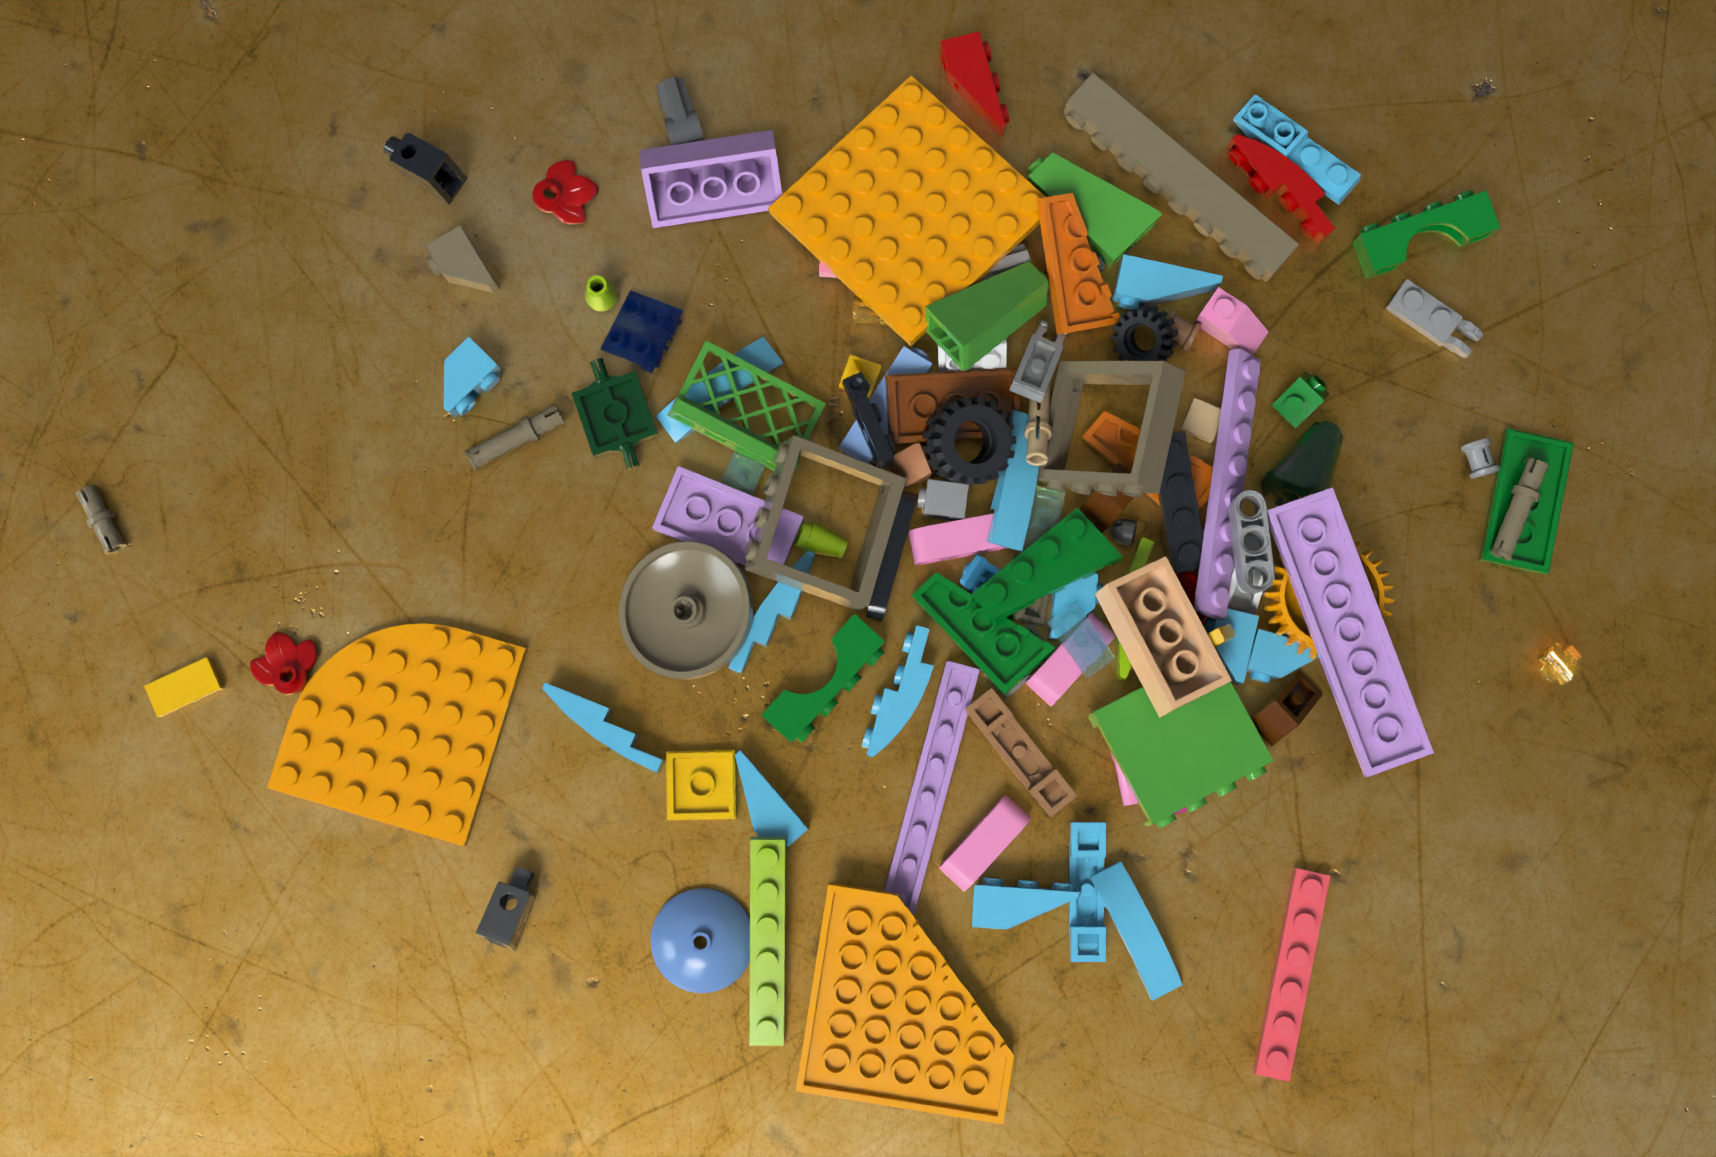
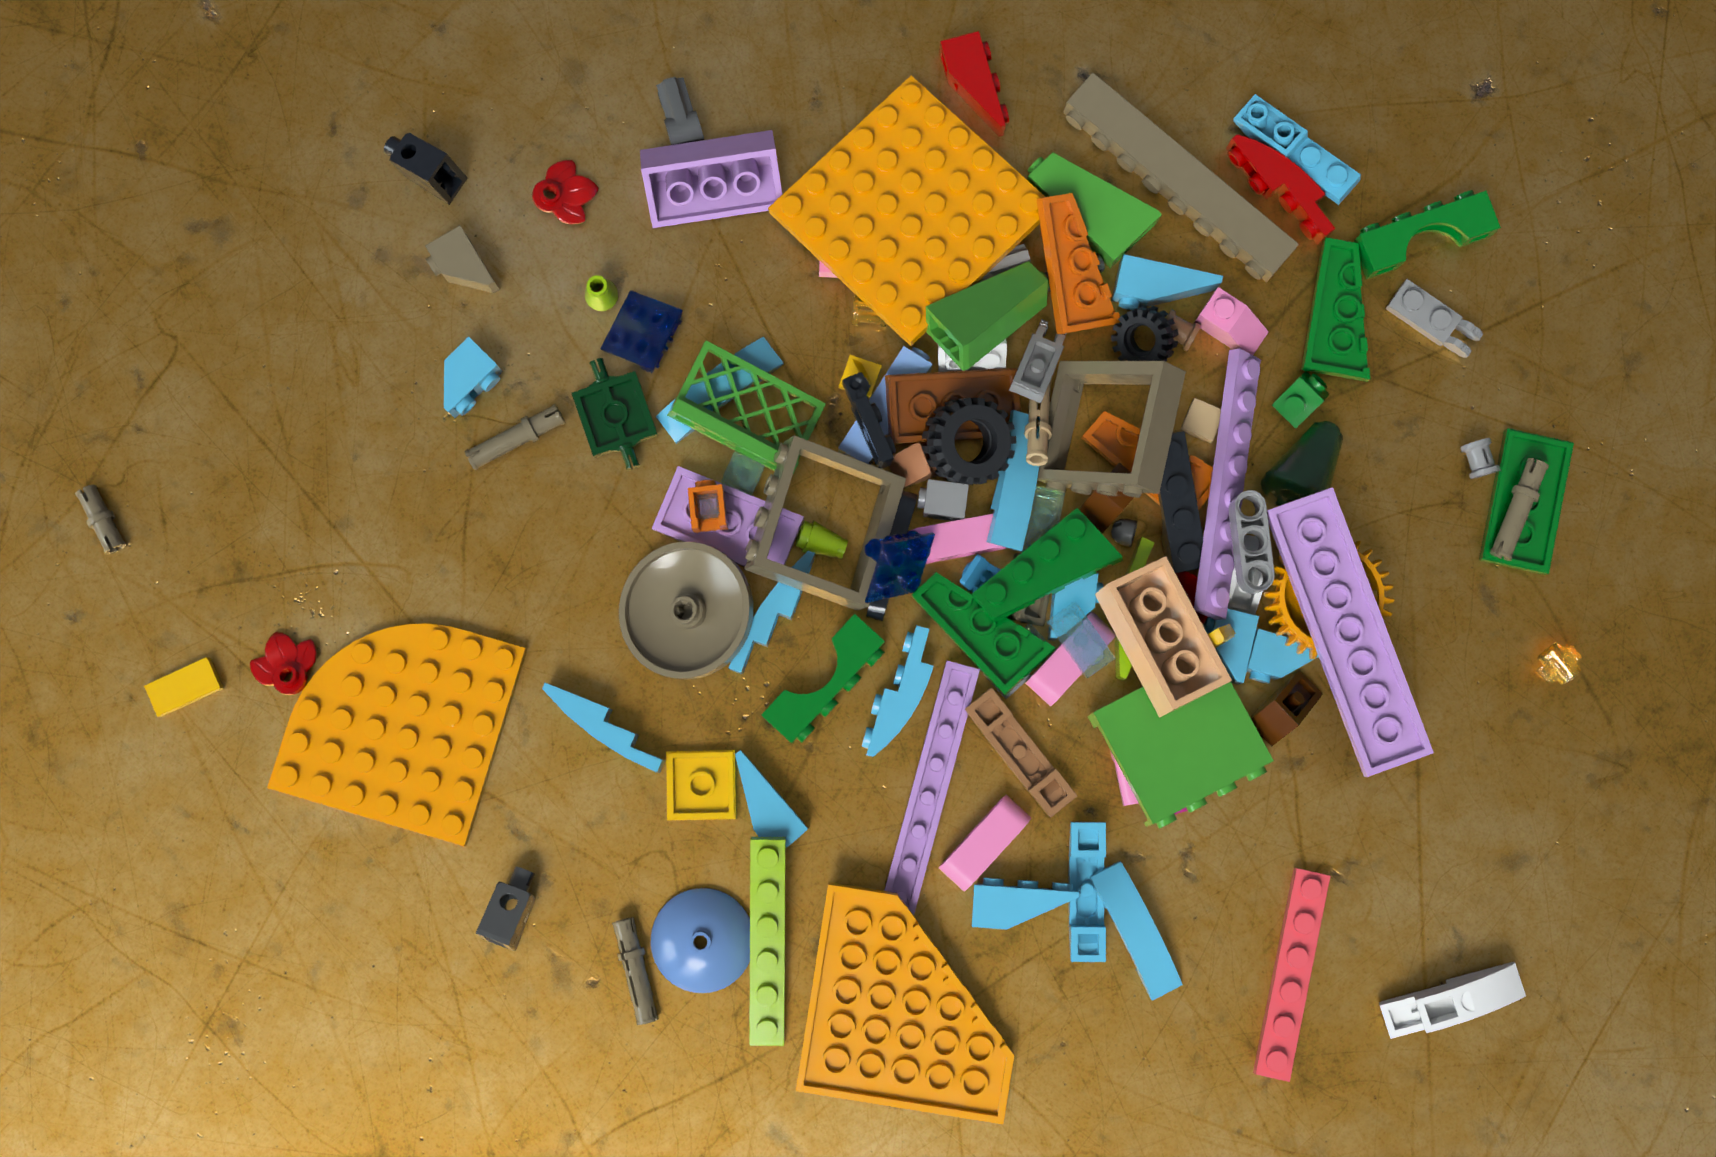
(633, 963): none -> dark tan pin
(707, 506): none -> orange window
(898, 564): none -> clear blue hinge
(1336, 322): none -> green wing
(1453, 1002): none -> white slope

